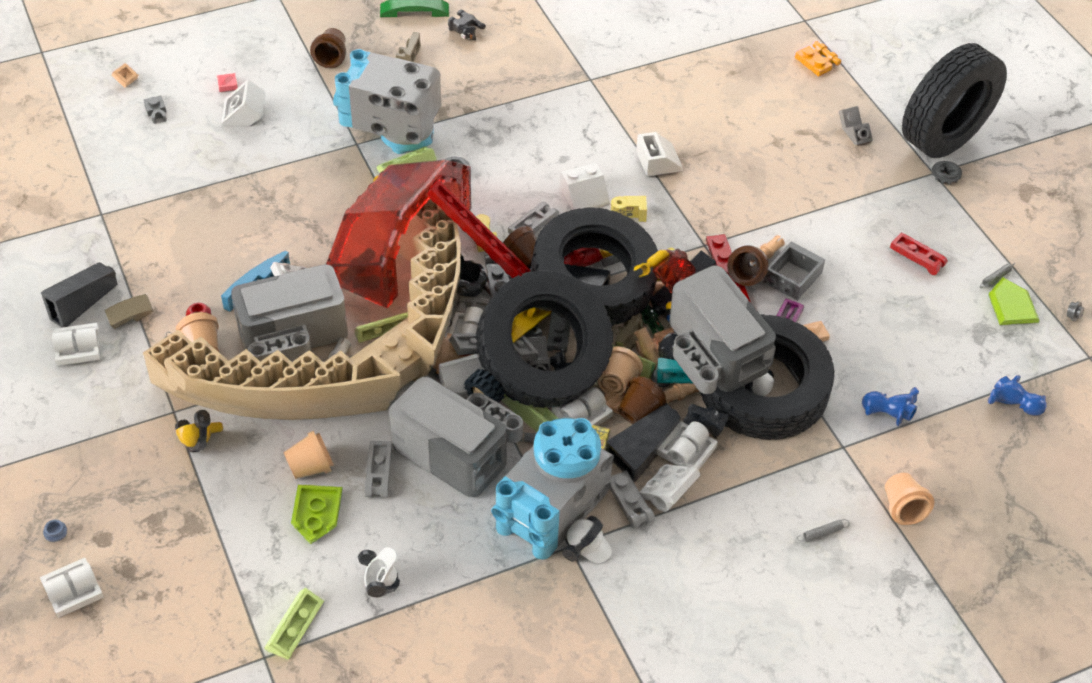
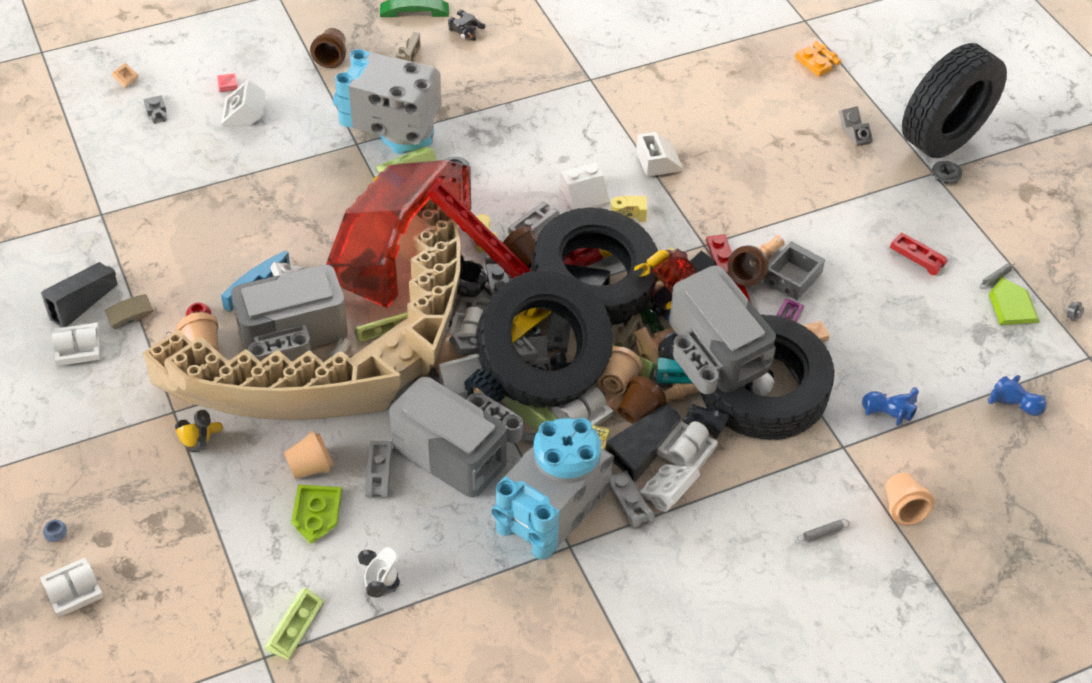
(587, 539): white cap -> none

